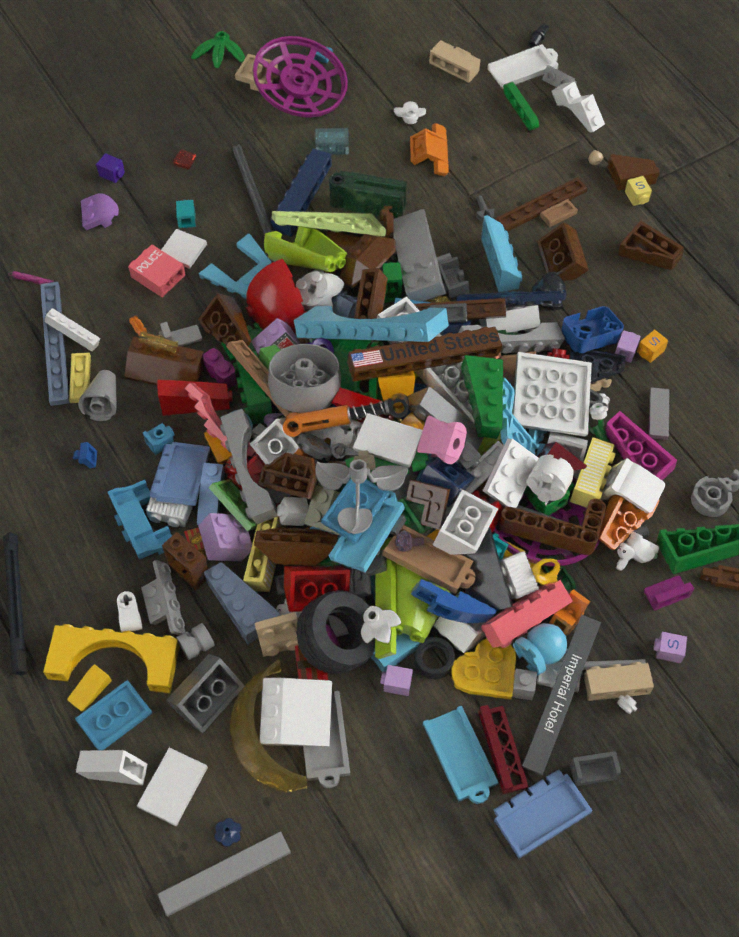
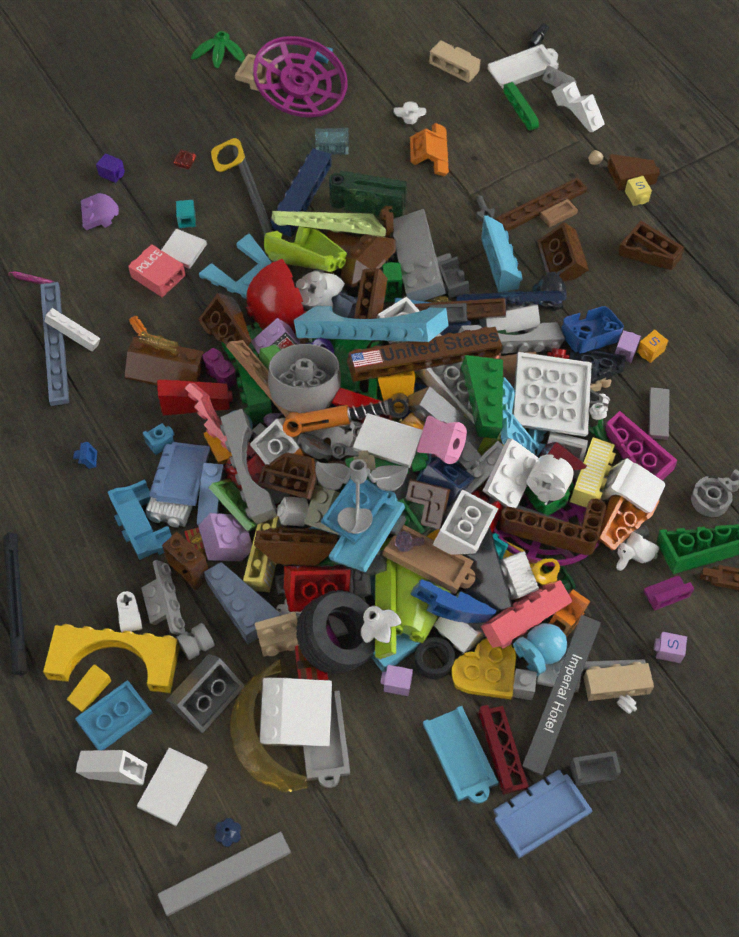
(79, 375): light yellow tile -> none
(100, 397): light grey cone -> none
(183, 336): light grey bracket -> none
(219, 167): none -> yellow piece

